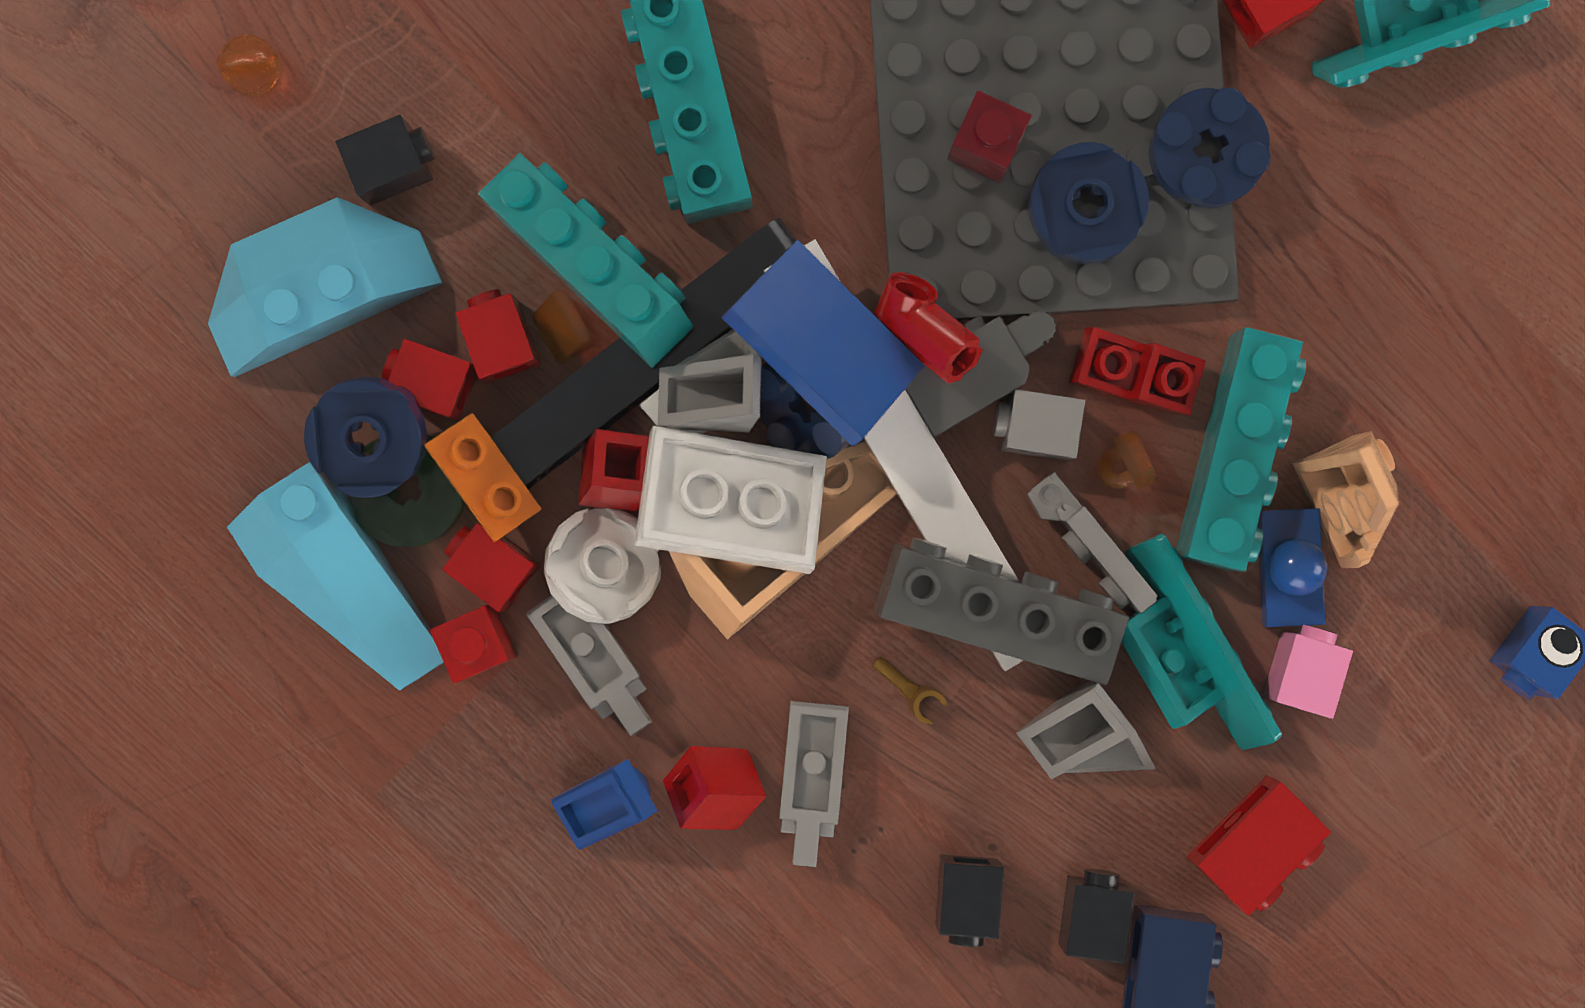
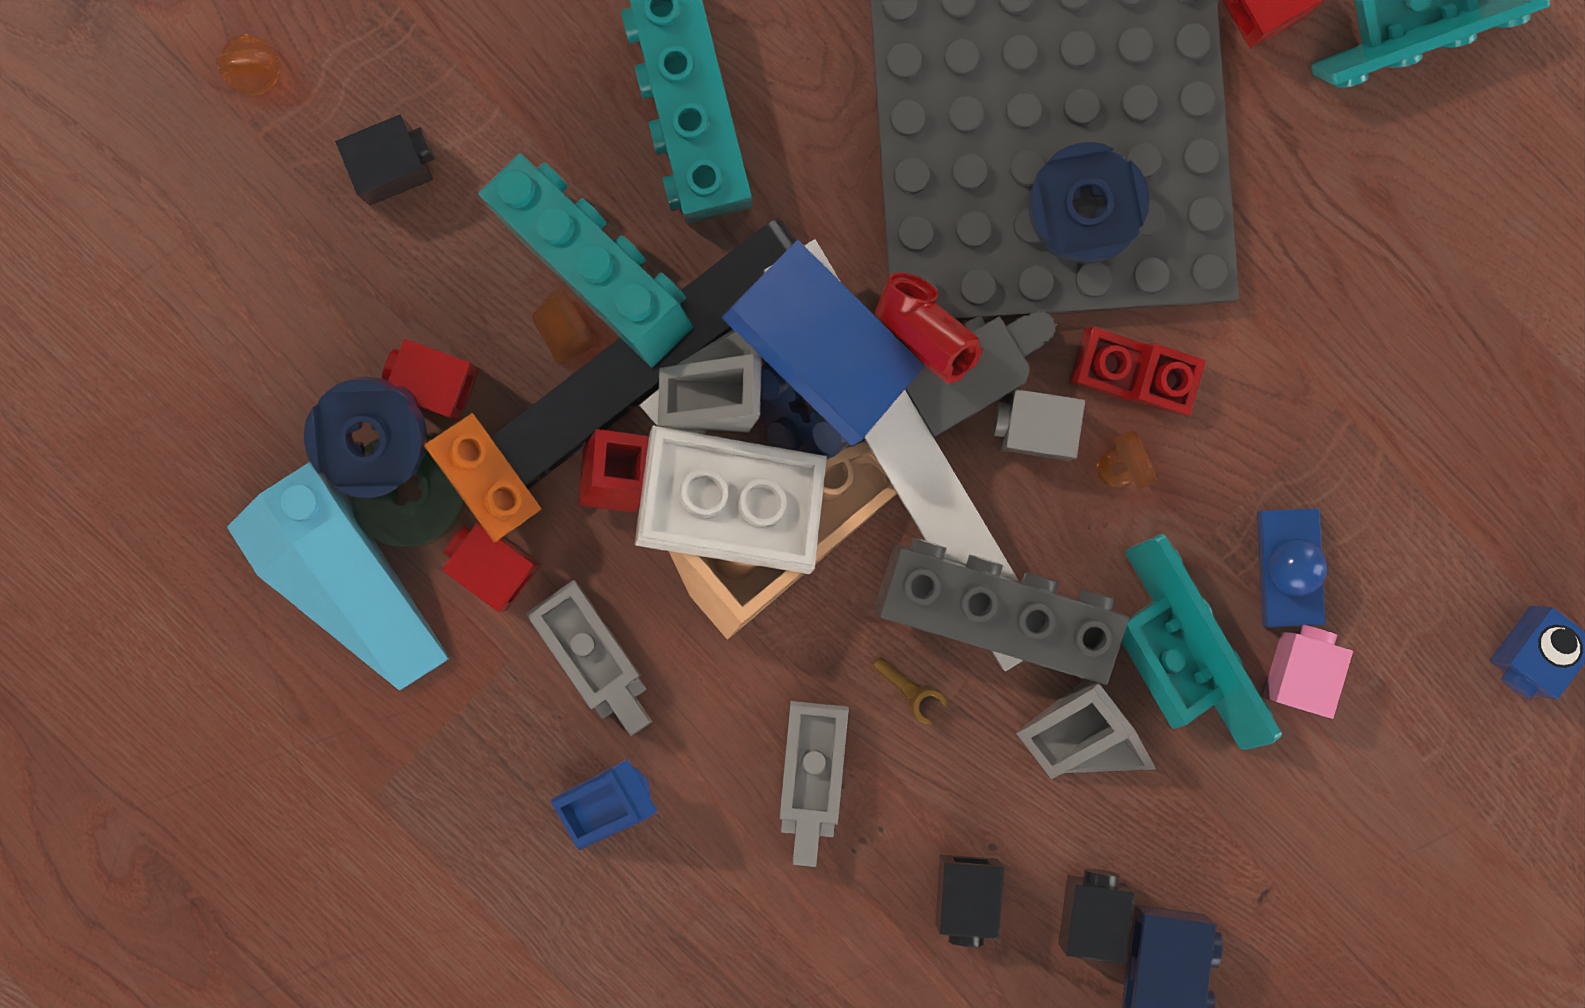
(314, 281): medium azure wedge -> none
(473, 643): red brick -> none
(497, 336): red brick -> none
(598, 568): white tile -> none
(714, 788): red panel -> none
(989, 136): dark red brick -> none
(1090, 541): light grey hinge -> none
(1224, 116): dark blue plate -> none
(1239, 450): teal brick -> none
(1260, 846): red brick -> none
(1354, 494): light nougat wedge -> none

